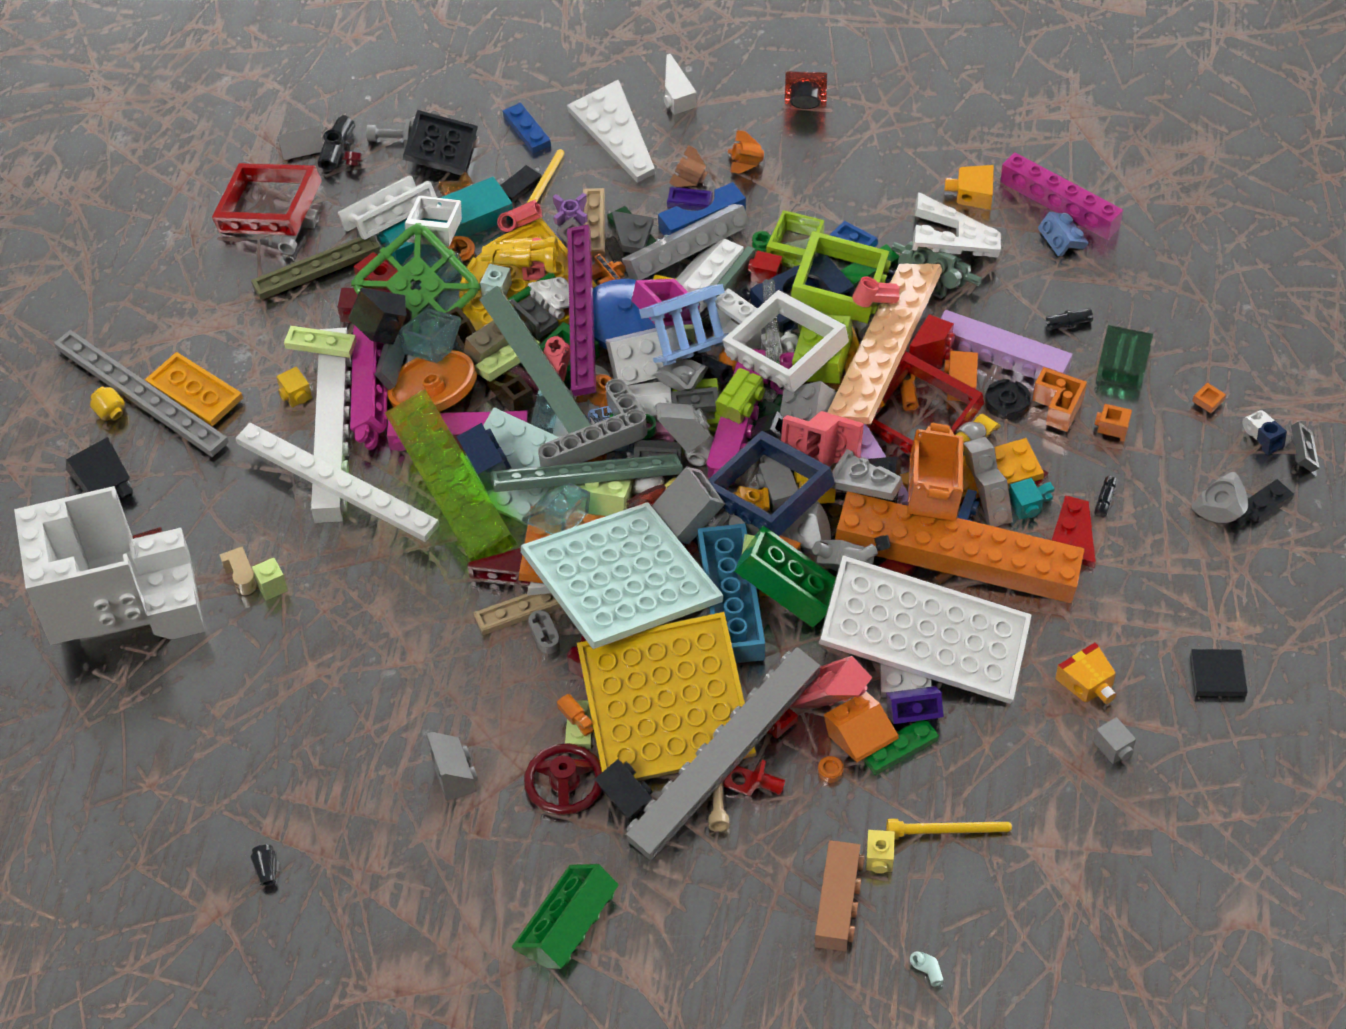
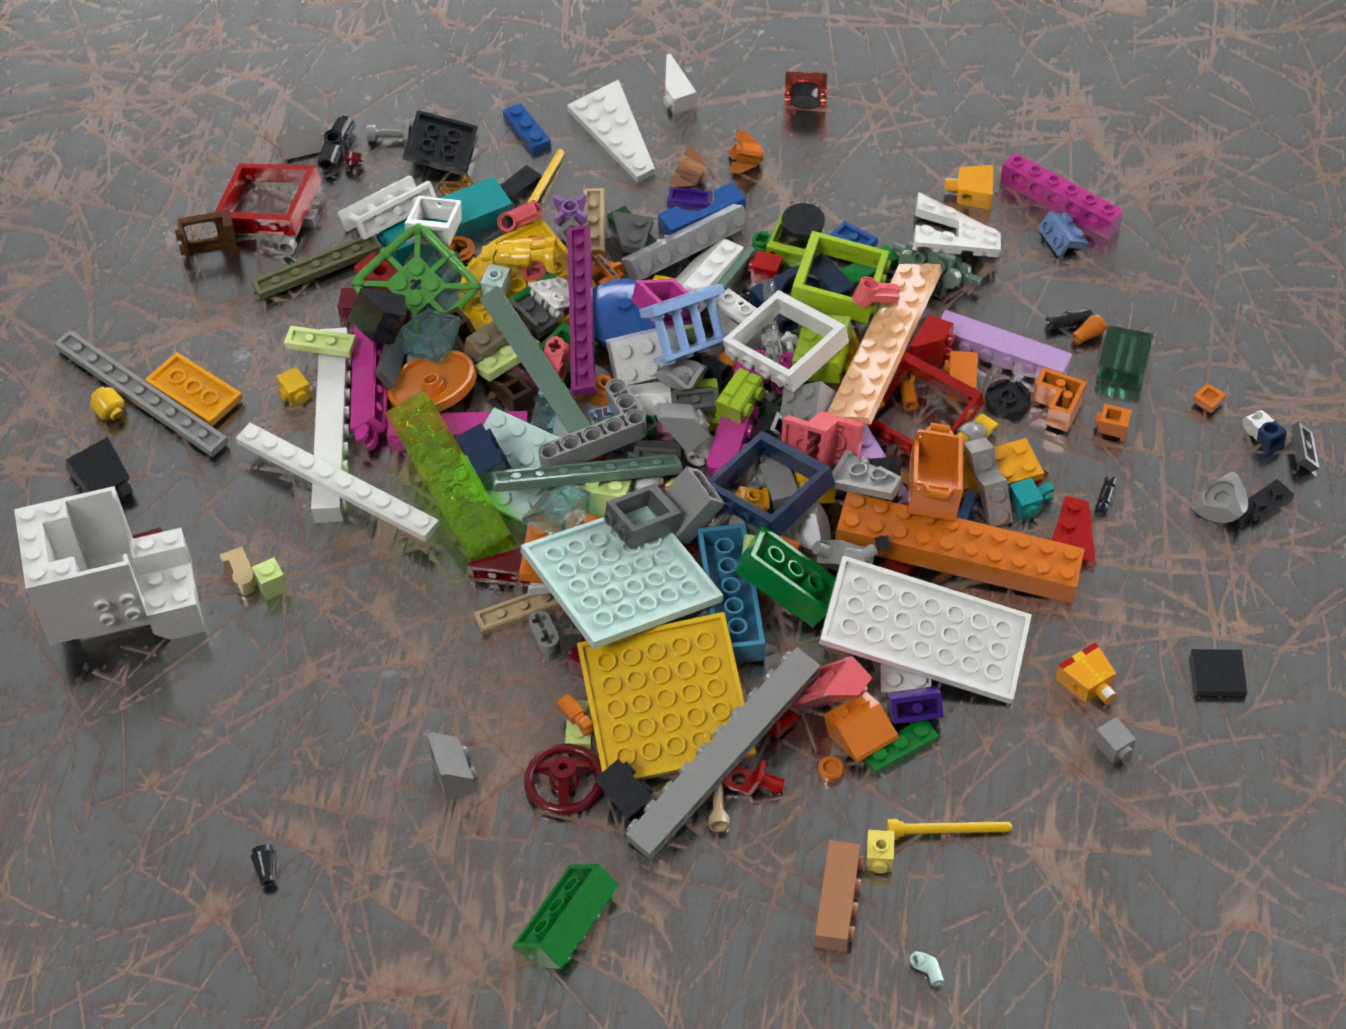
(225, 238): none -> reddish brown window
(666, 521): none -> dark grey window
(802, 220): none -> black tile
(1091, 328): none -> orange cone

